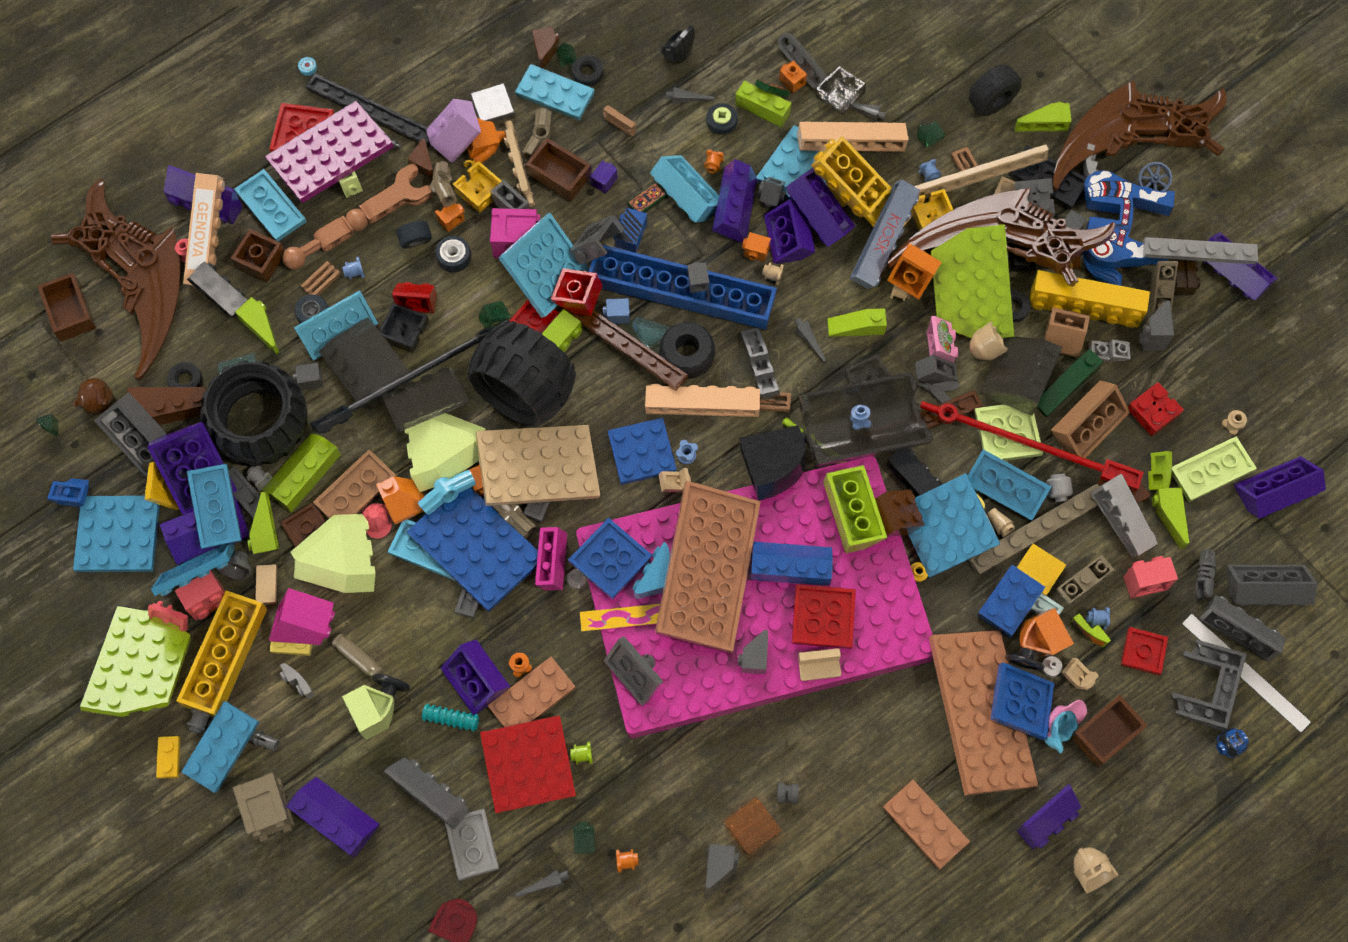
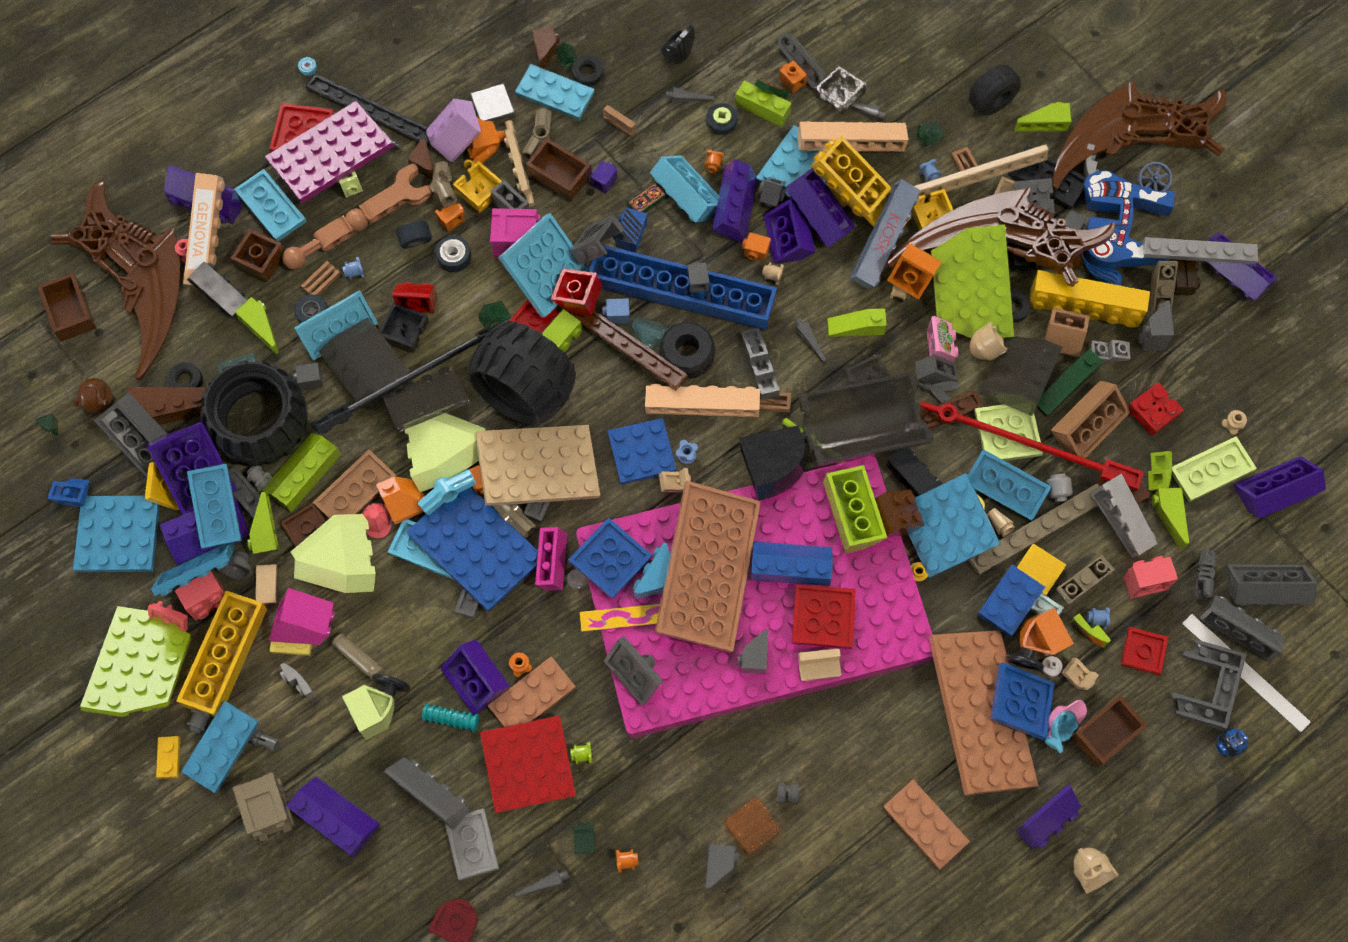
(860, 416): medium blue brick -> none

